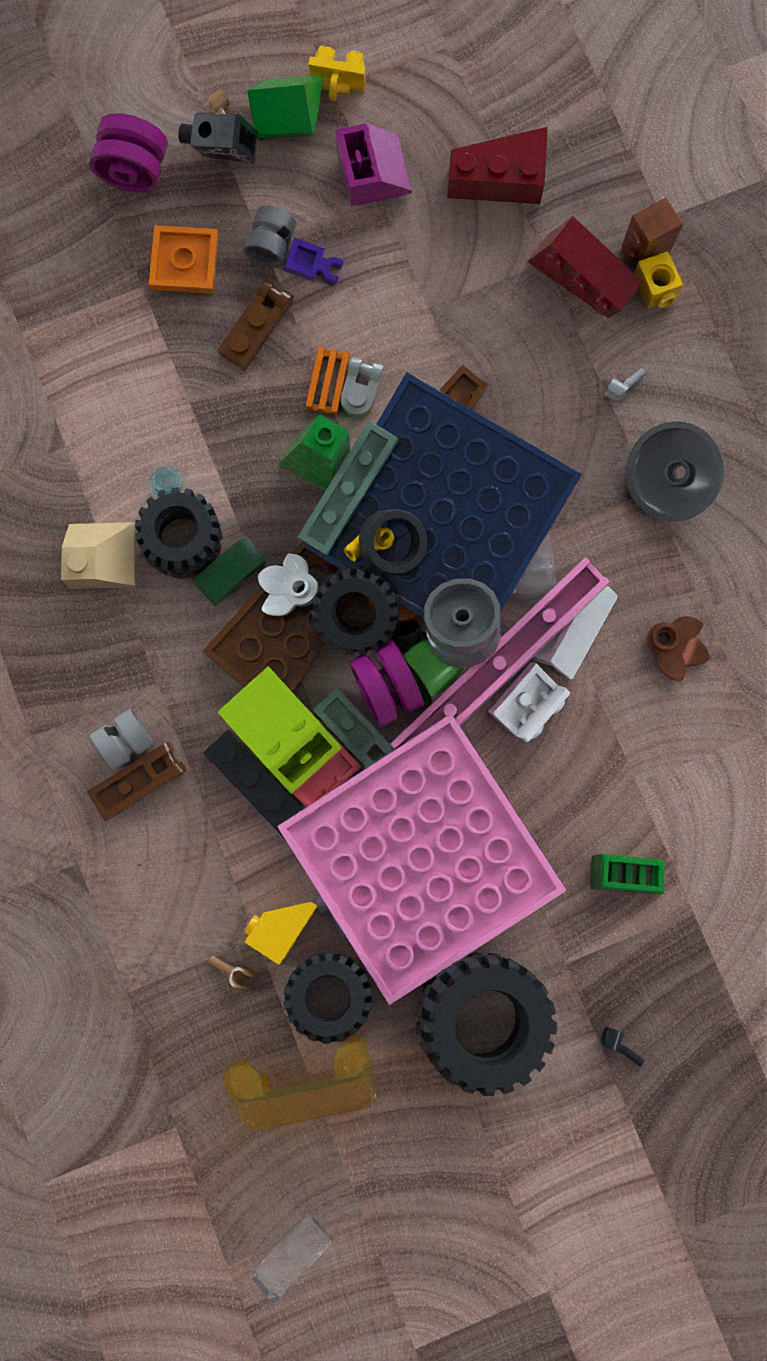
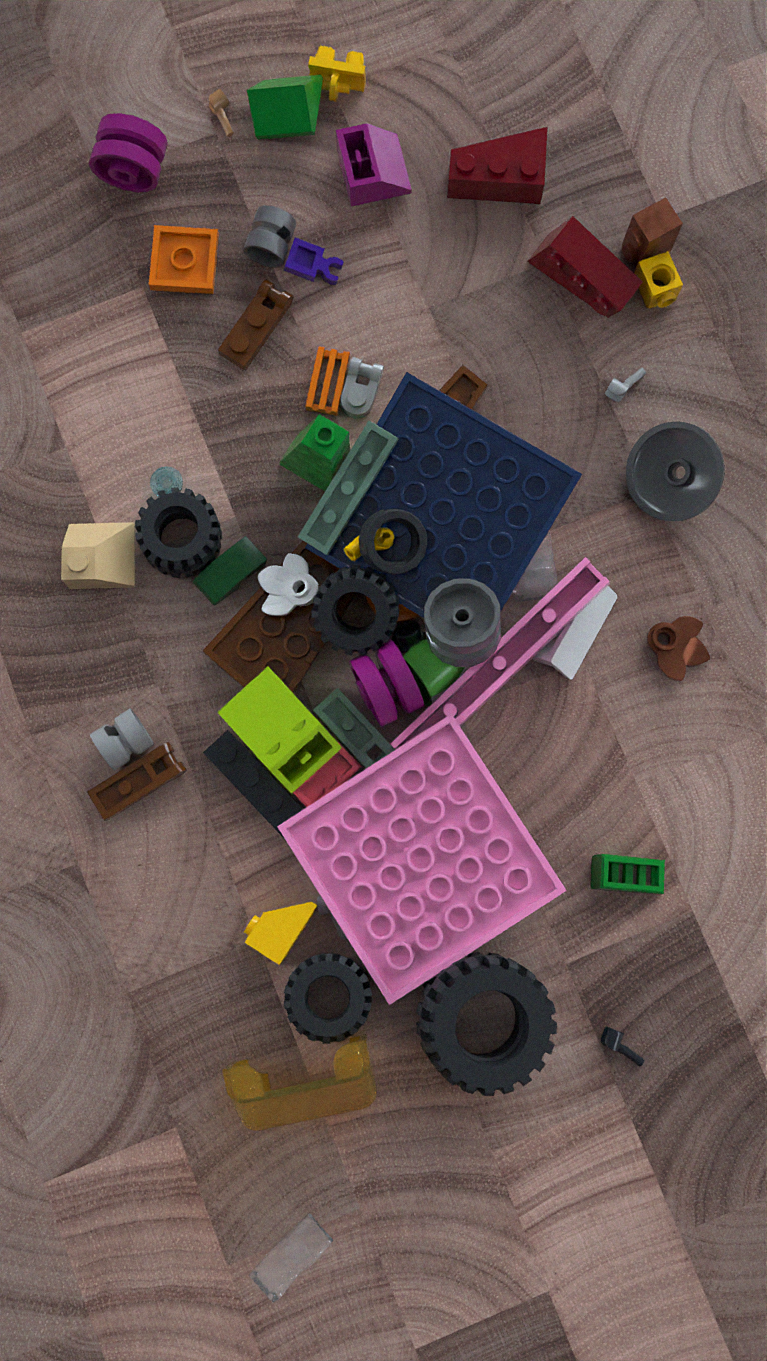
(221, 136): black torso -> none
(235, 974): medium nougat hand -> none
(529, 703): white bracket -> none

